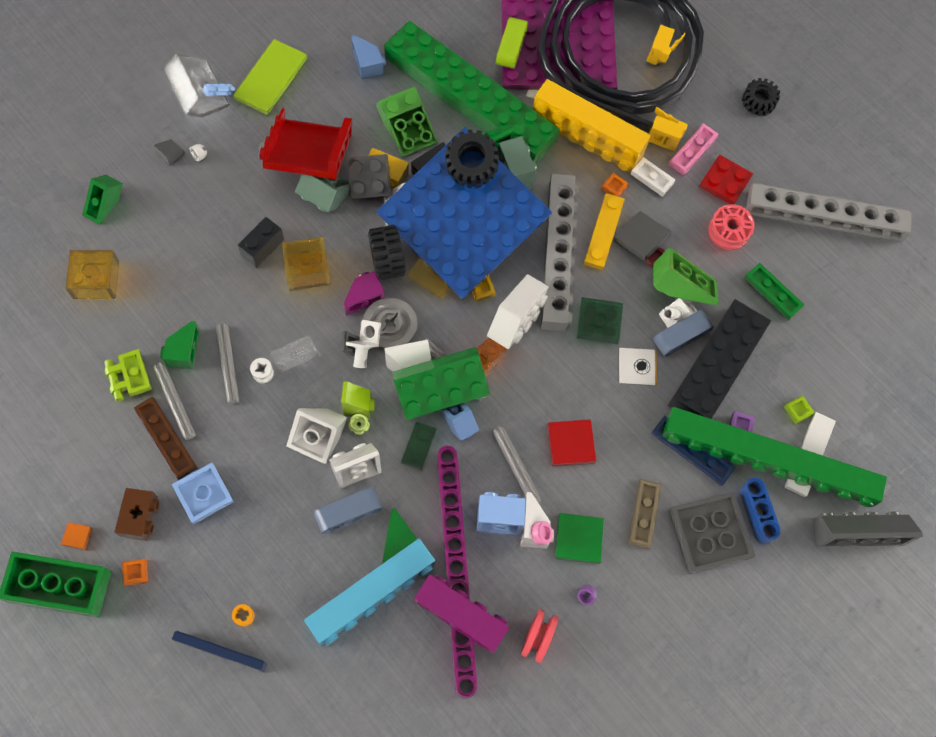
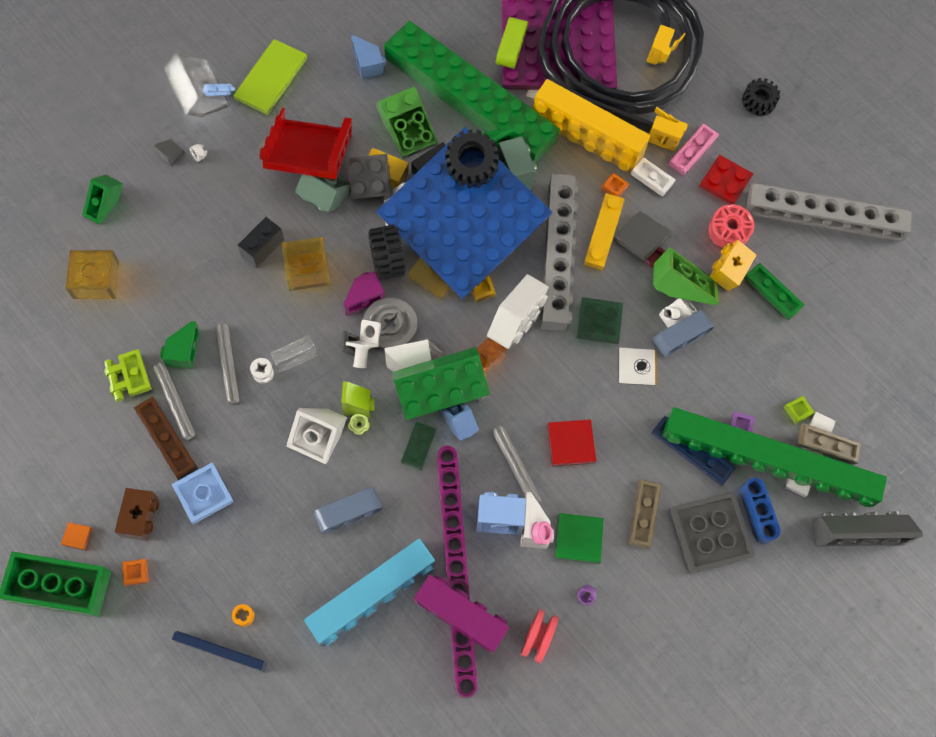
(356, 465): white slope -> none
(398, 536): green tile -> none
(720, 361): black brick -> none
(732, 265): none -> yellow brick
(829, 444): none -> dark tan tile

